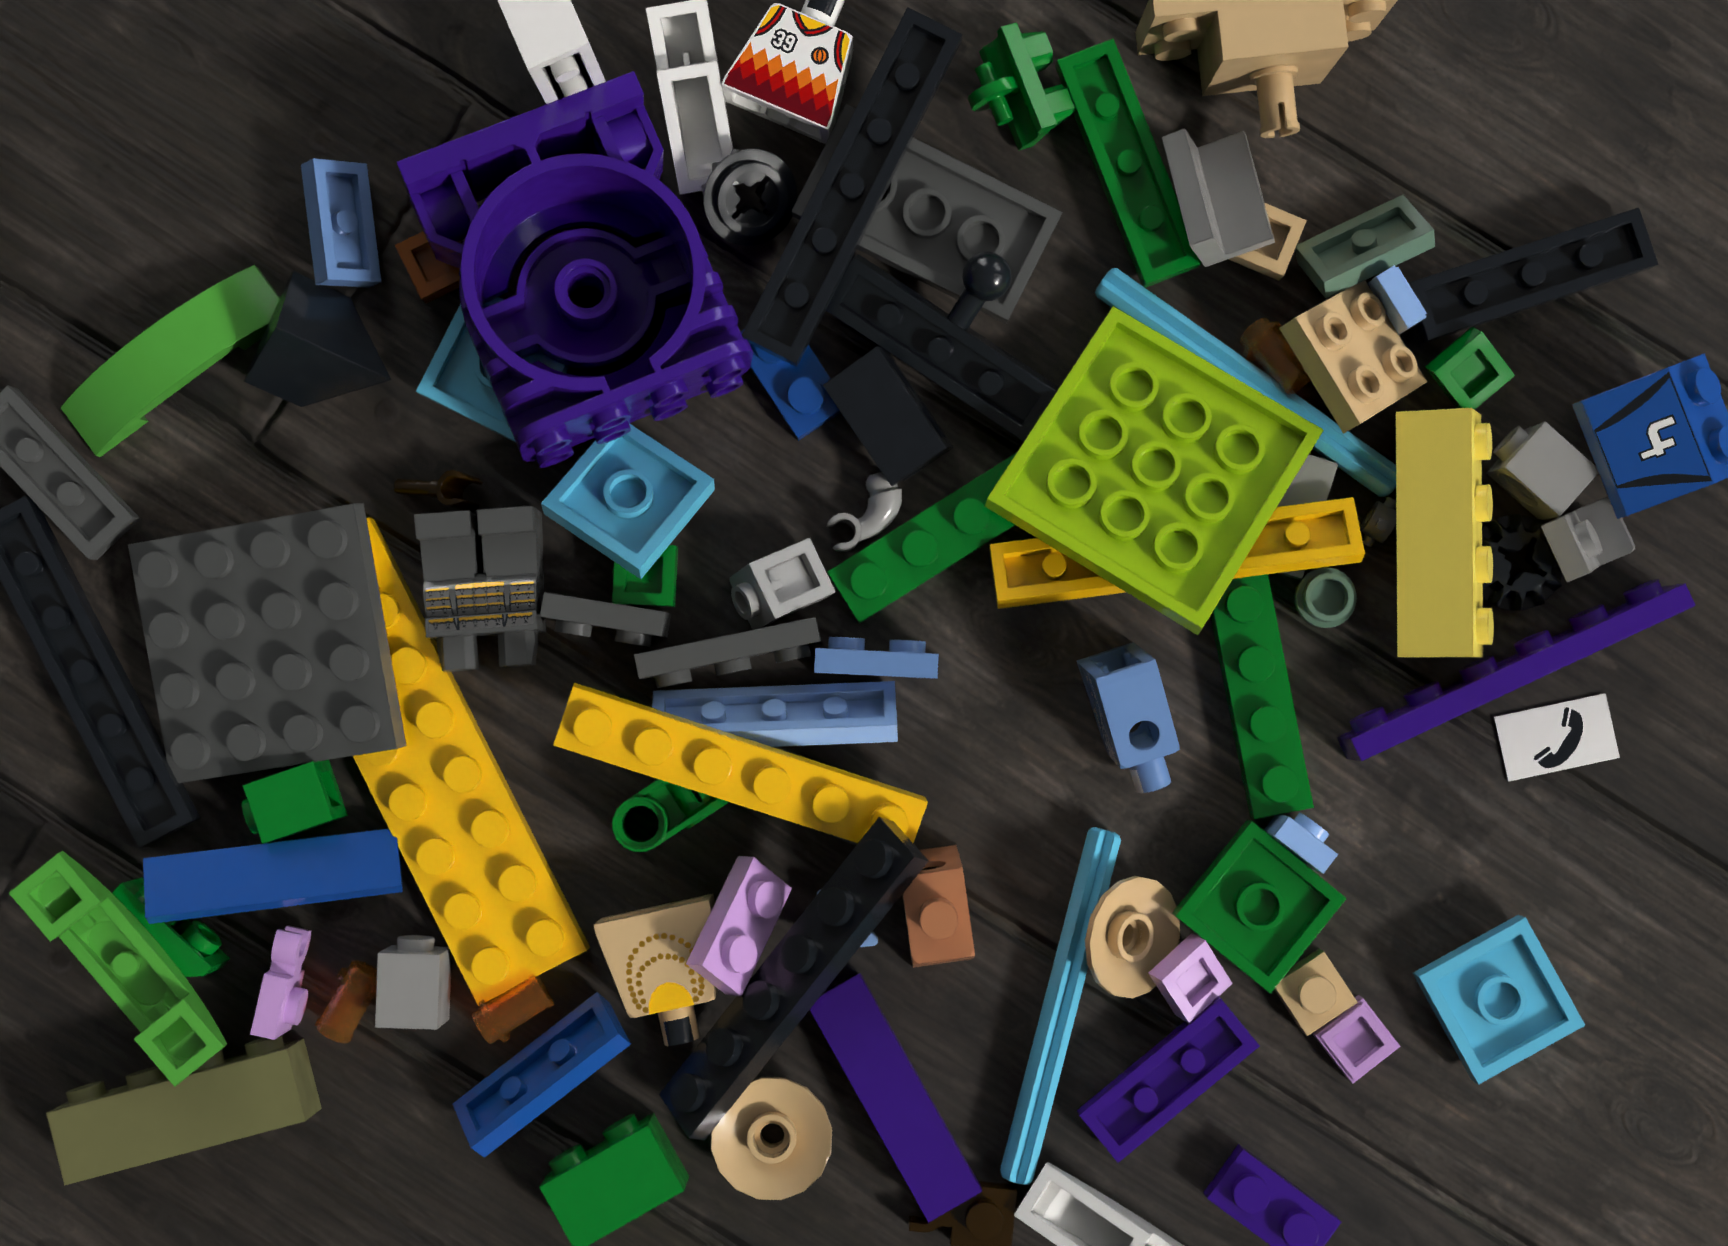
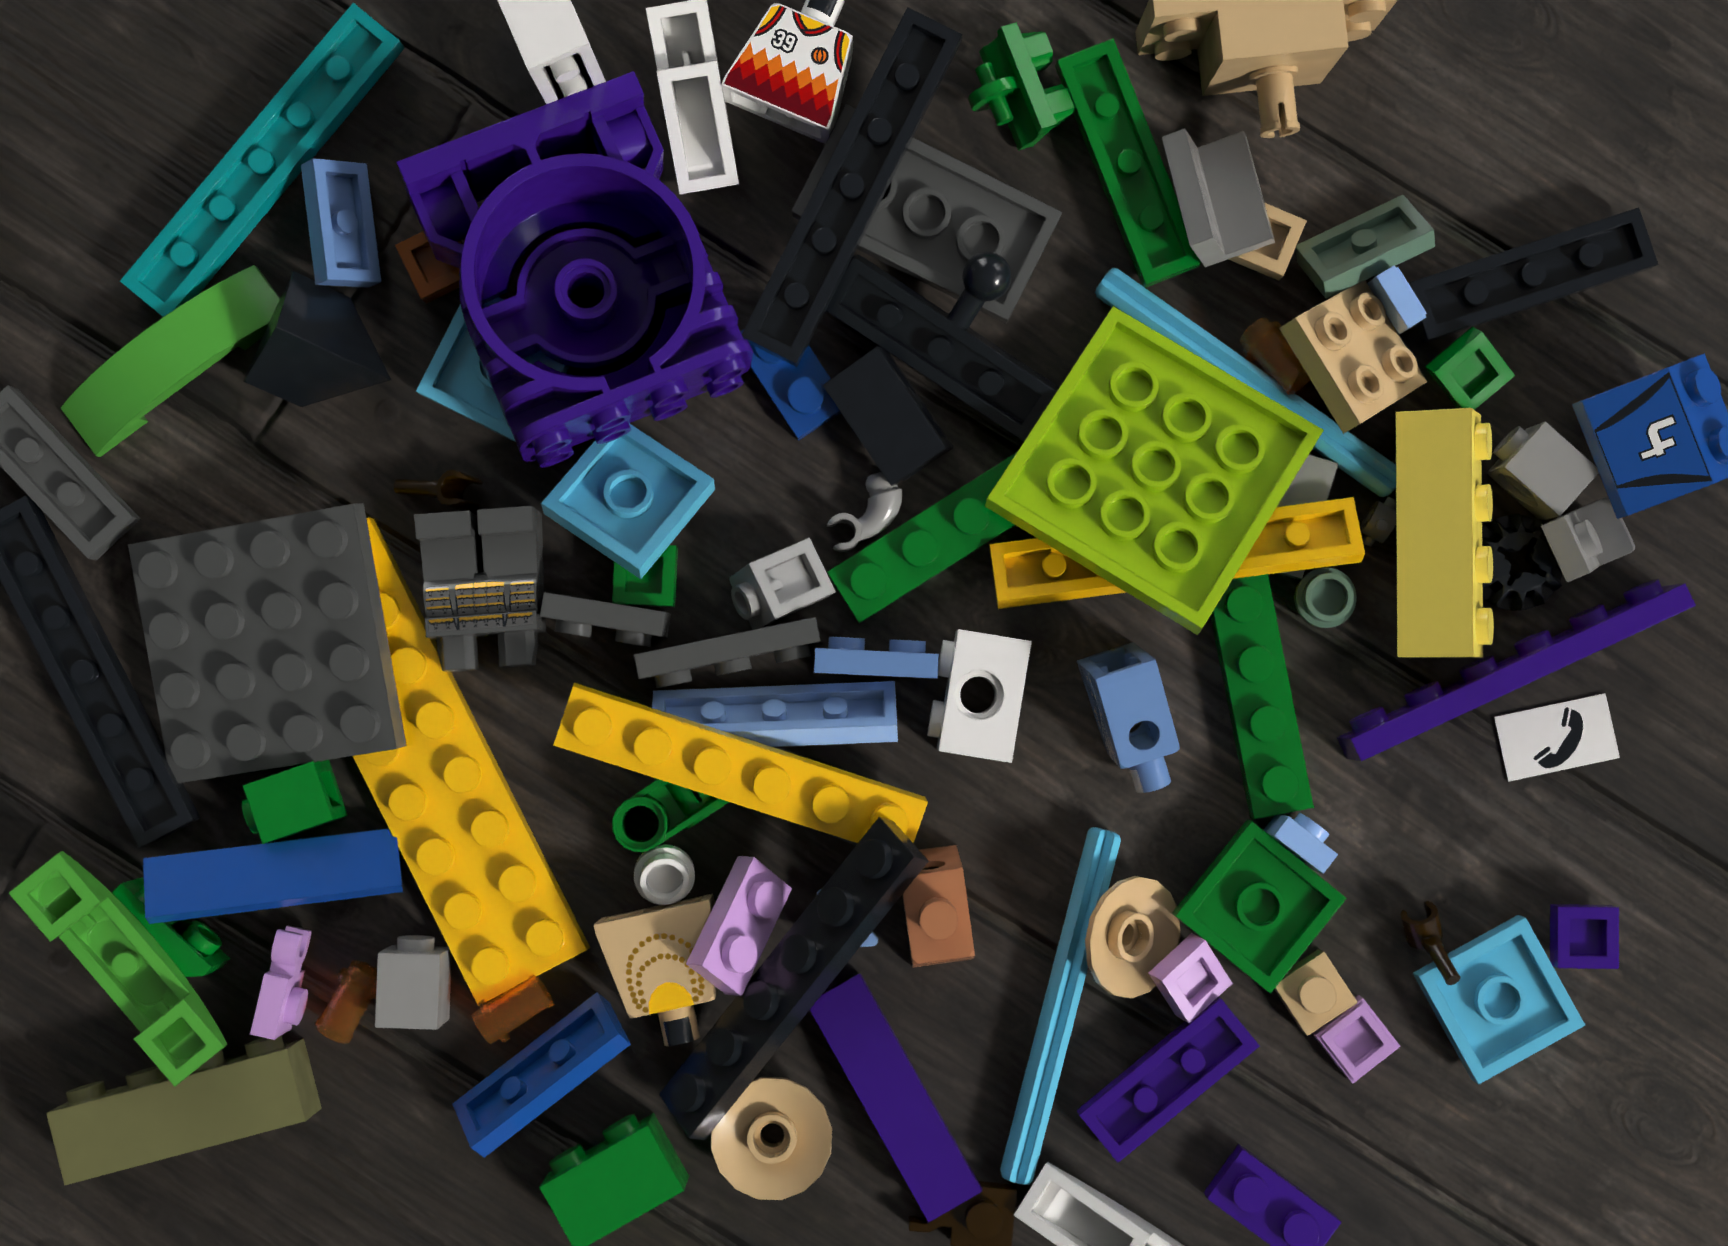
(263, 162): none -> teal plate
(664, 874): none -> white plate
(776, 193): black gear -> none
(992, 731): none -> white brick
(1428, 936): none -> dark brown hand
(1584, 936): none -> dark purple plate

